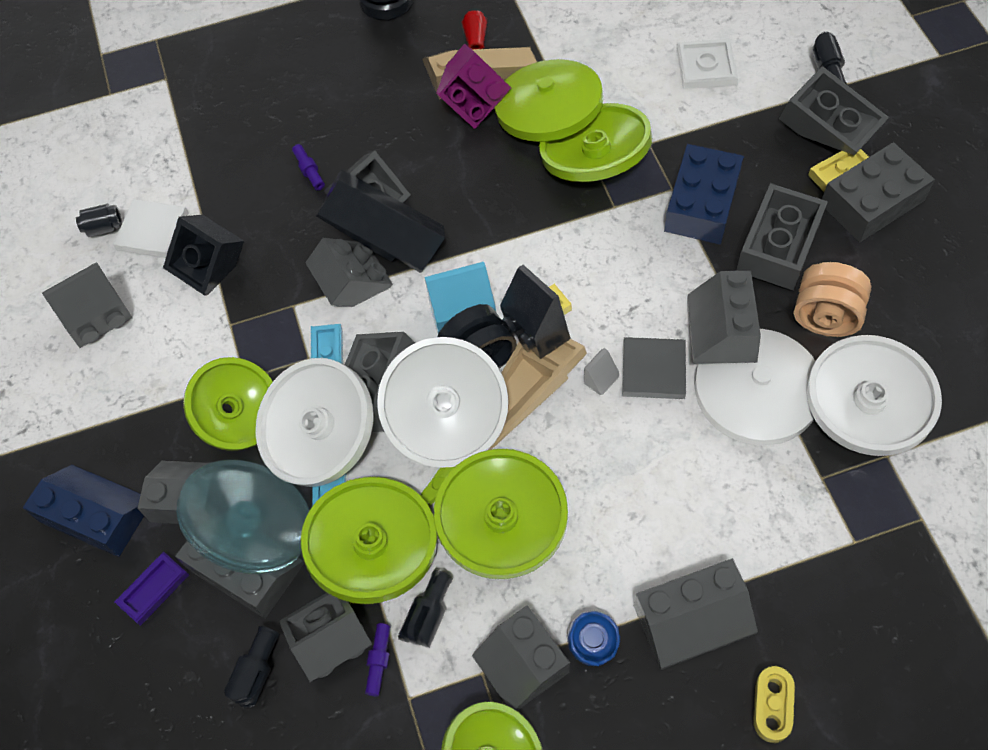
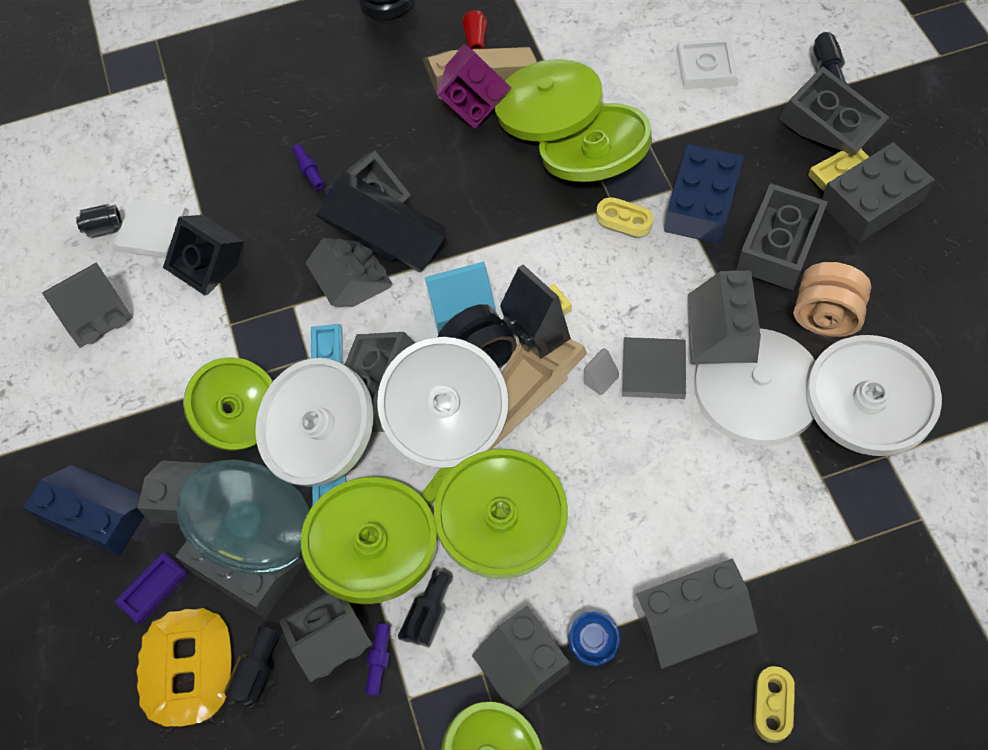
(209, 664): none -> yellow piece
(625, 217): none -> light yellow plate

